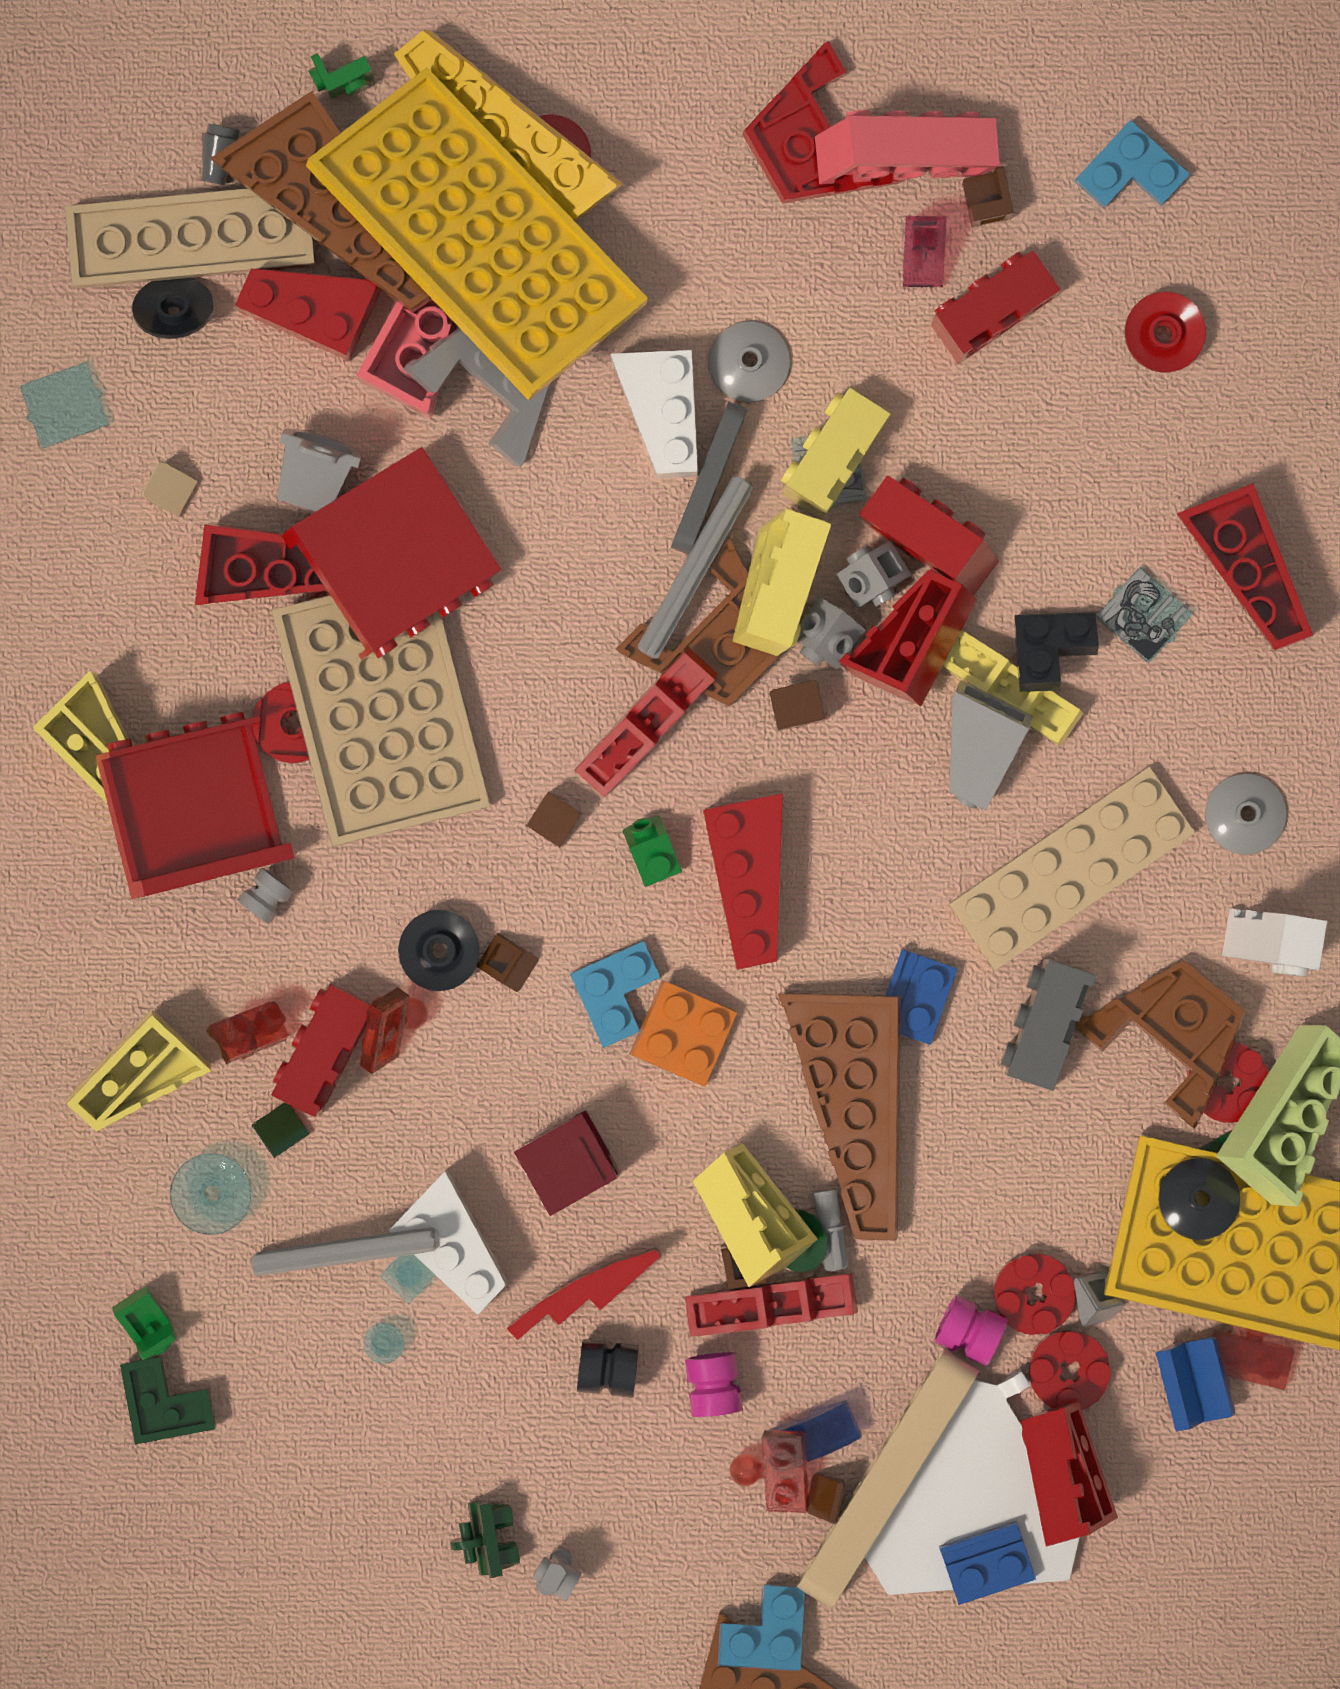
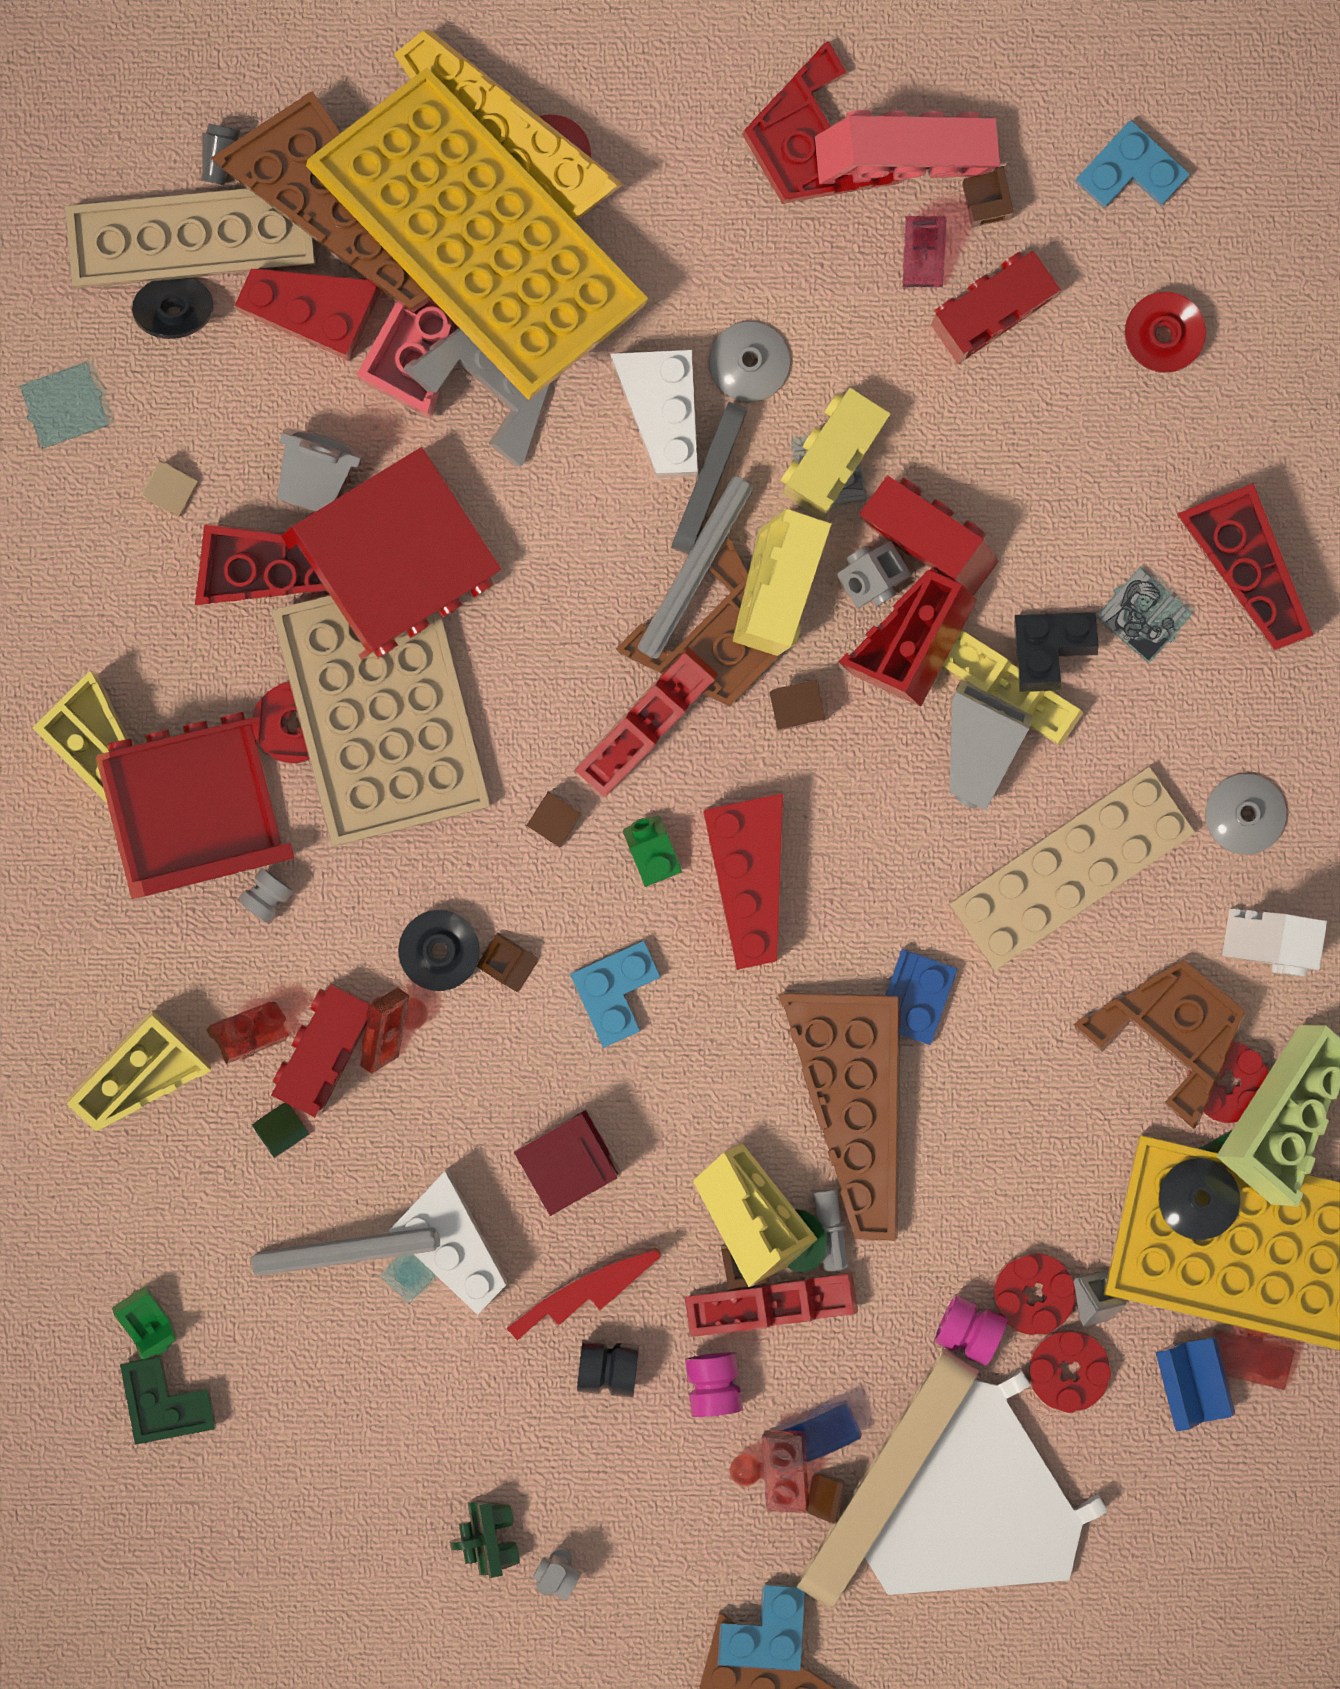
(193, 1206): clear light blue dish -> none
(350, 78): green bracket -> none
(383, 1343): clear light blue plate -> none
(683, 1033): orange plate -> none
(827, 634): light grey brick -> none
(987, 1562): blue plate -> none
(1046, 1023): dark grey wedge -> none
(1066, 1474): red wedge -> none

